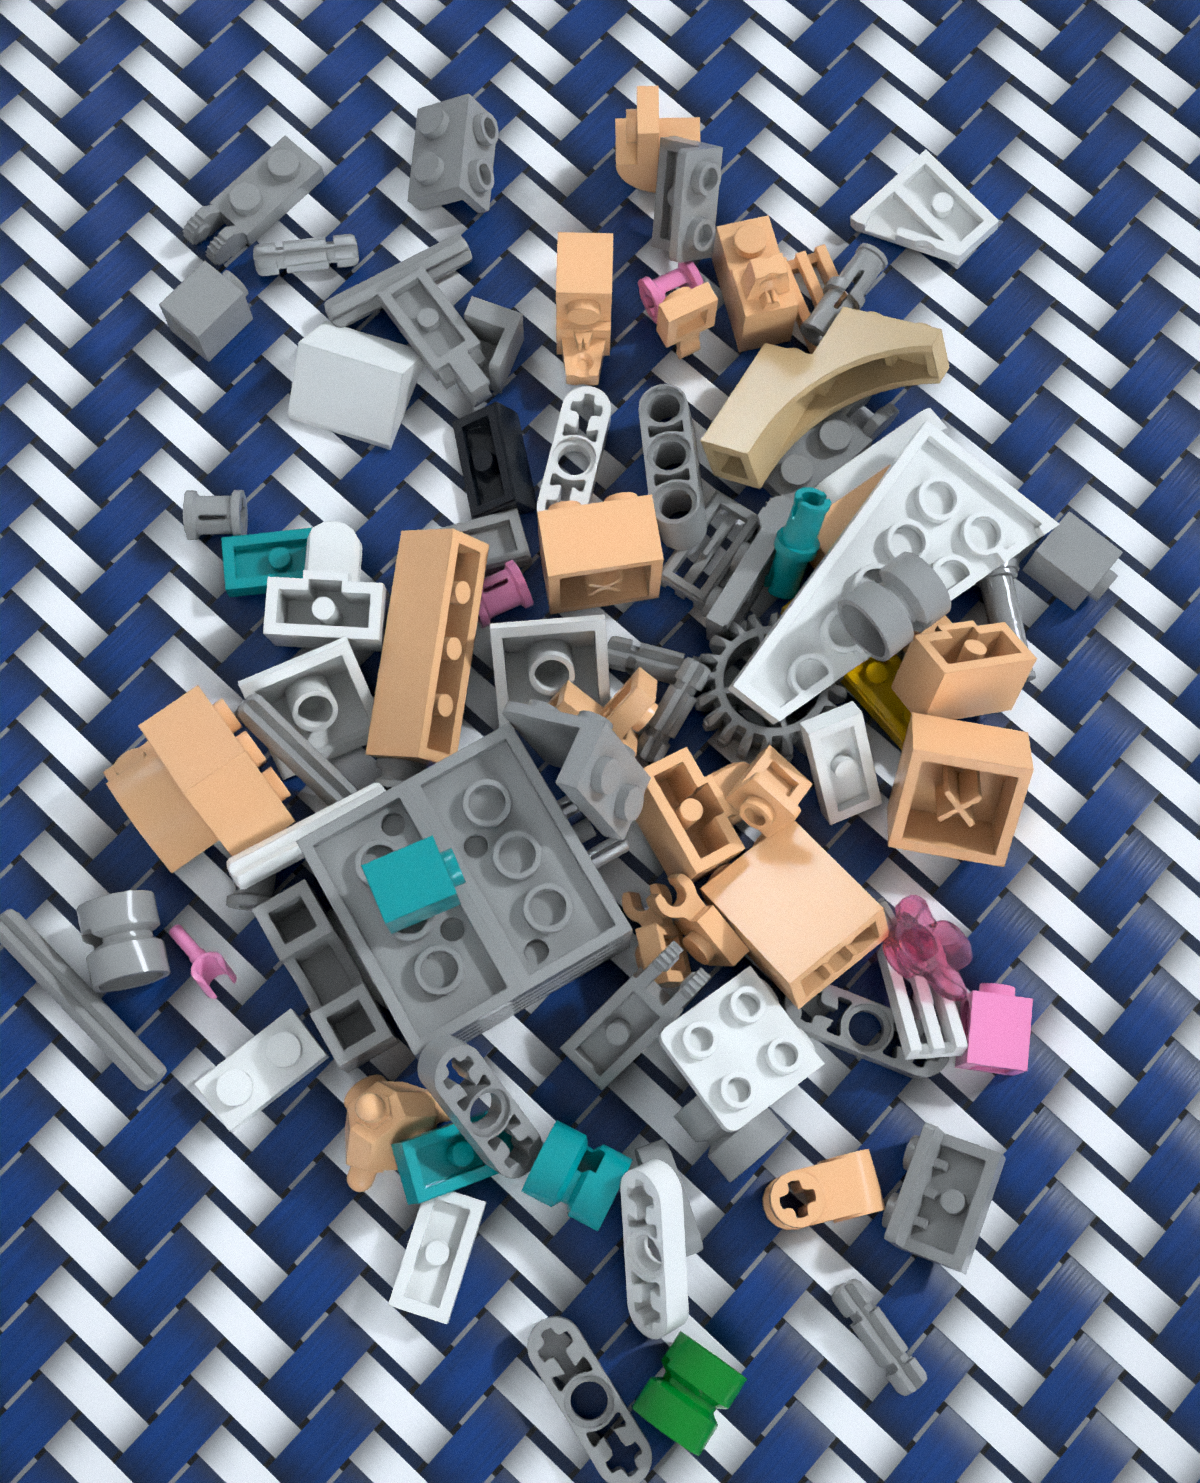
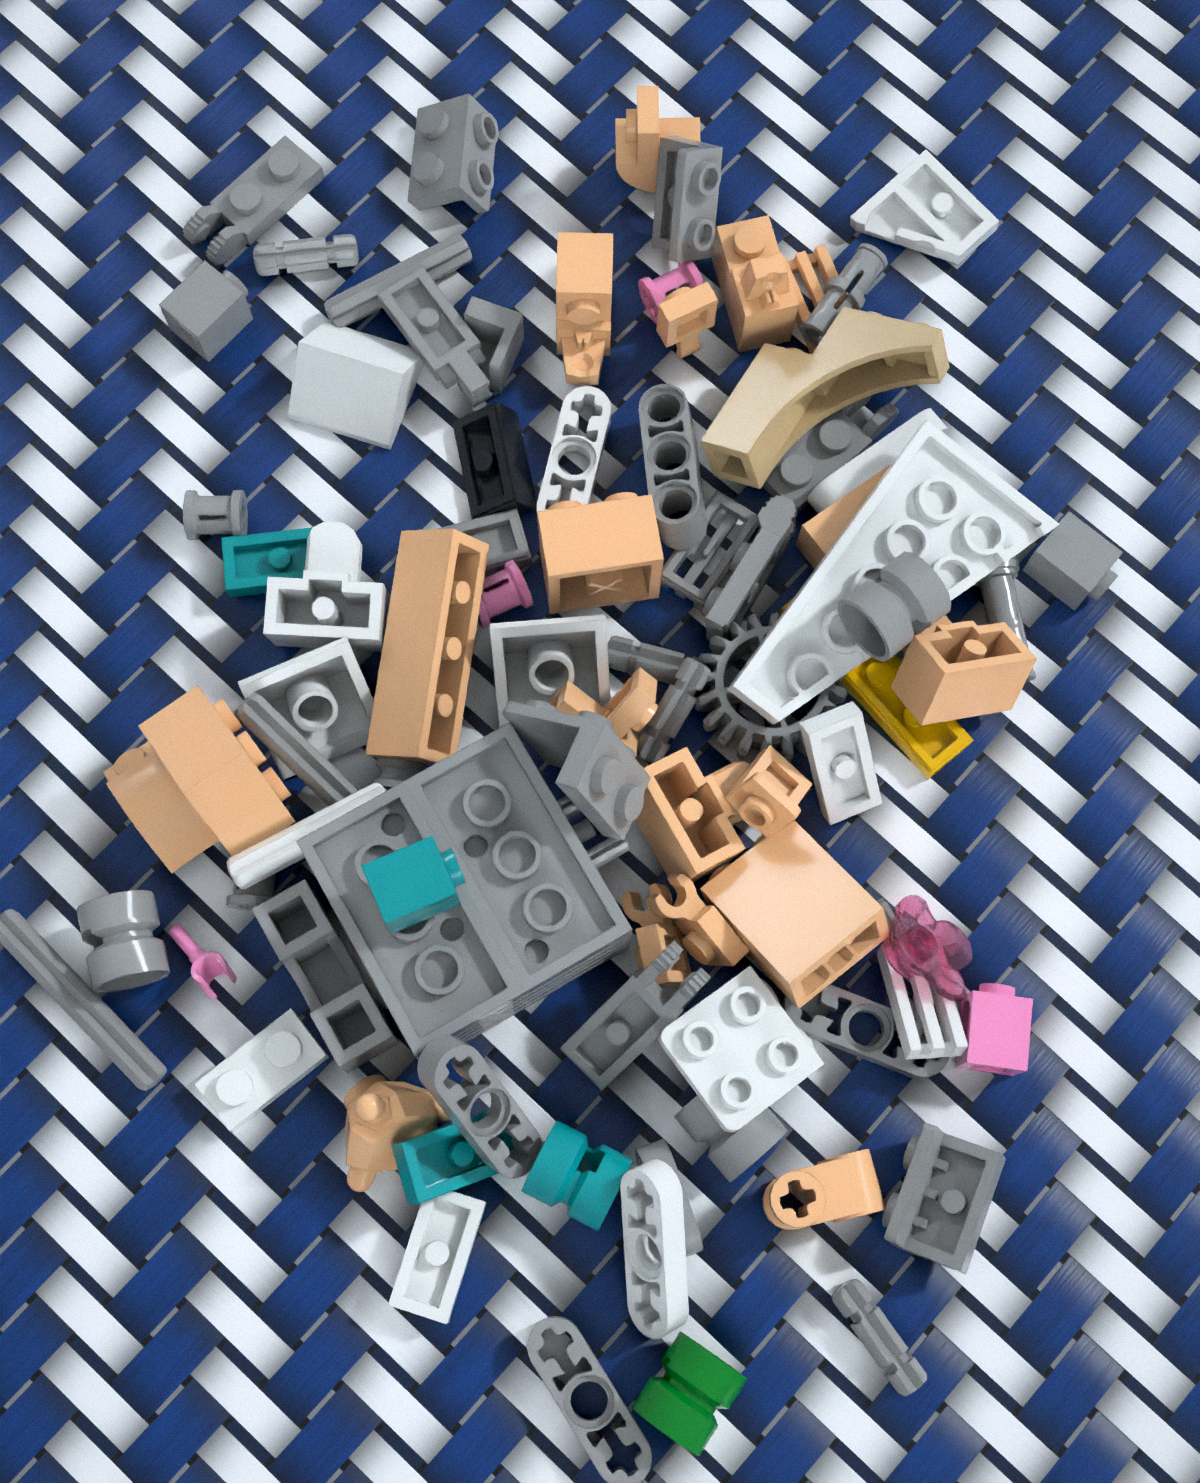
(797, 542): teal pin -> none
(959, 789): light nougat brick -> none

